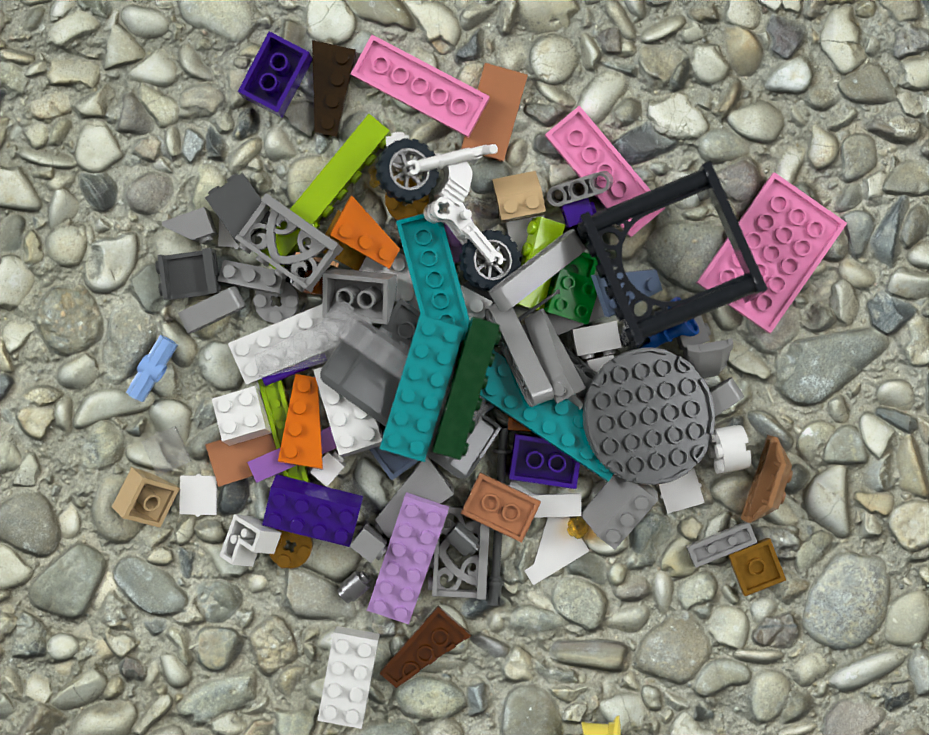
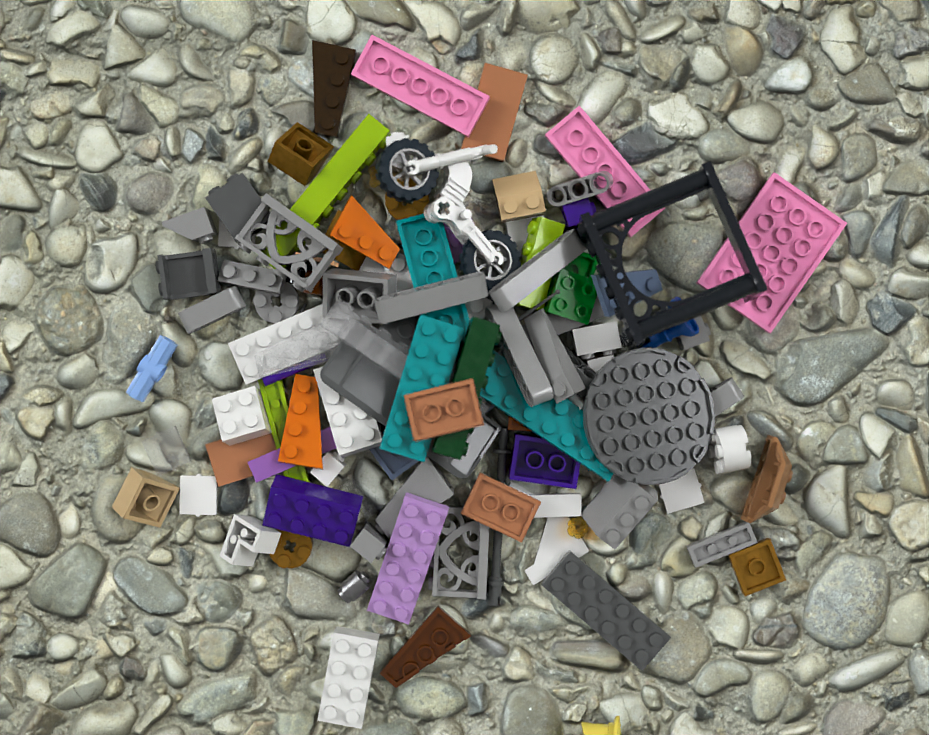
(275, 74): dark purple brick -> none
(300, 153): none -> pearl gold slope
(431, 297): none -> light grey beam
(443, 410): none -> nougat tile
(462, 539): dark grey brick -> none
(606, 610): none -> dark grey plate
(709, 358): light grey slope -> none

